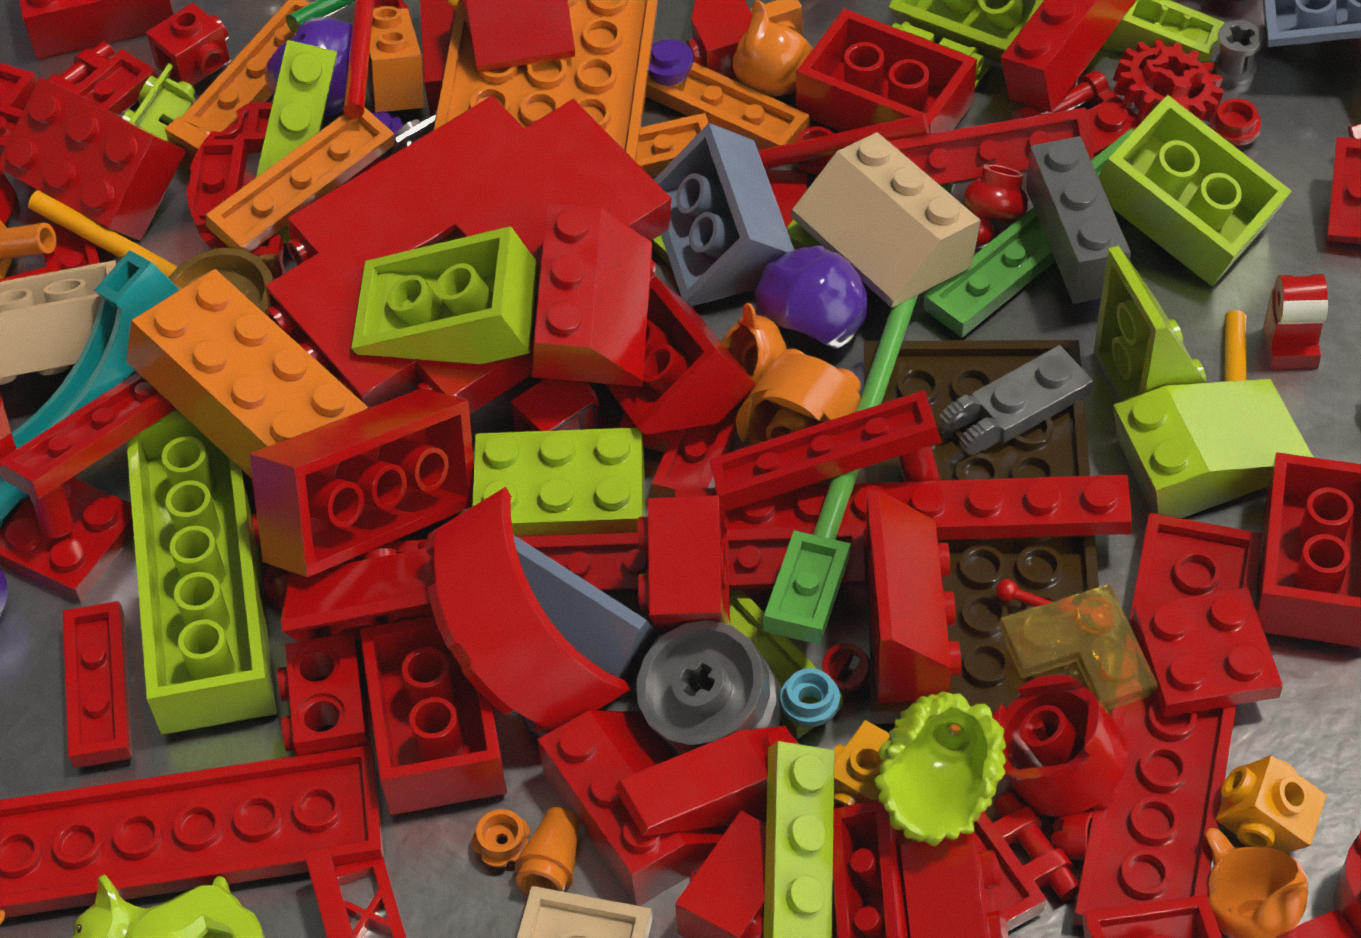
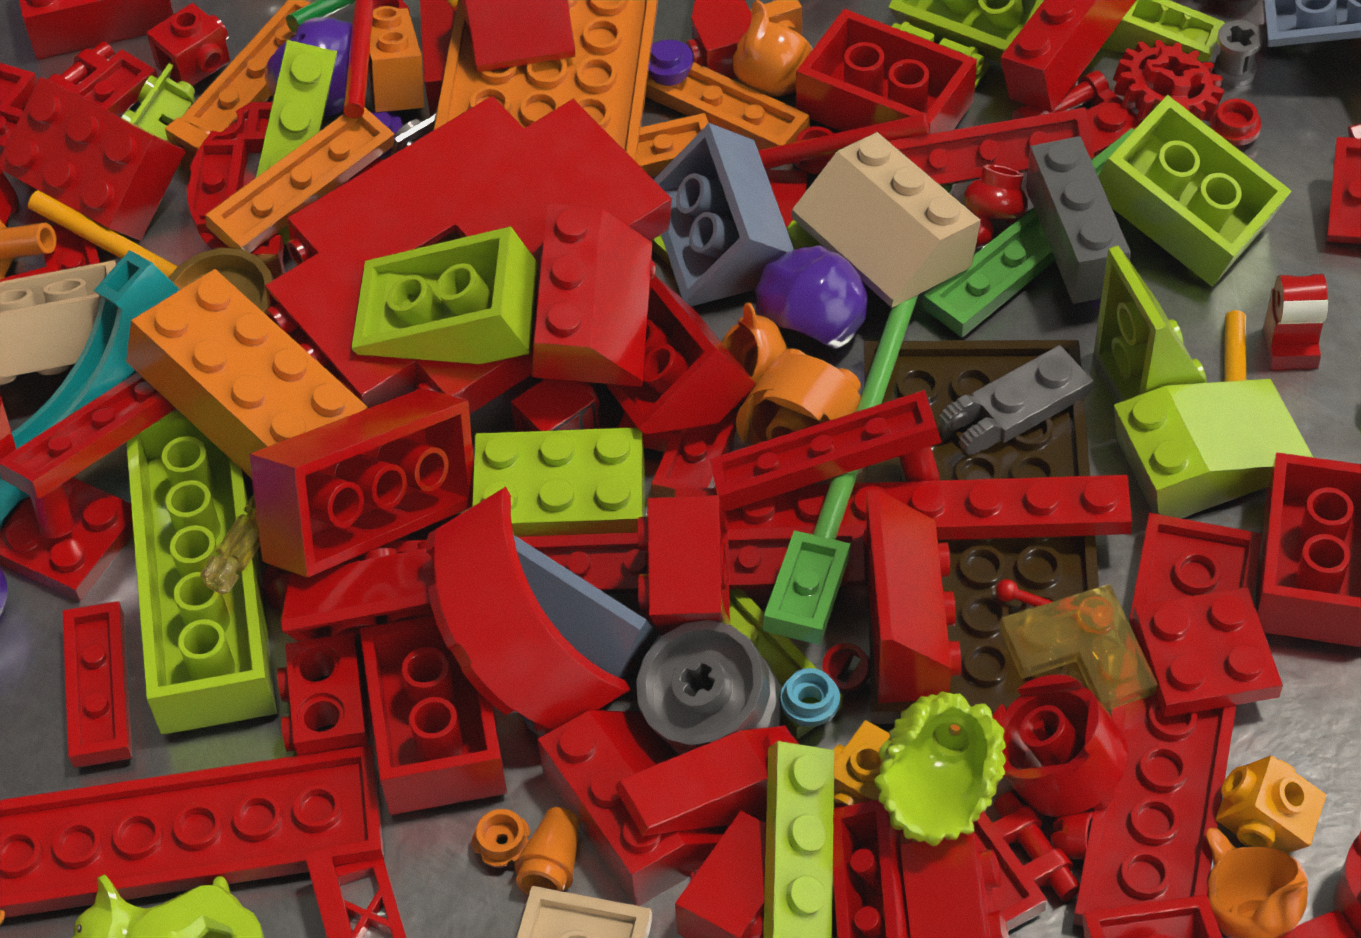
(233, 551): none -> clear yellow axle

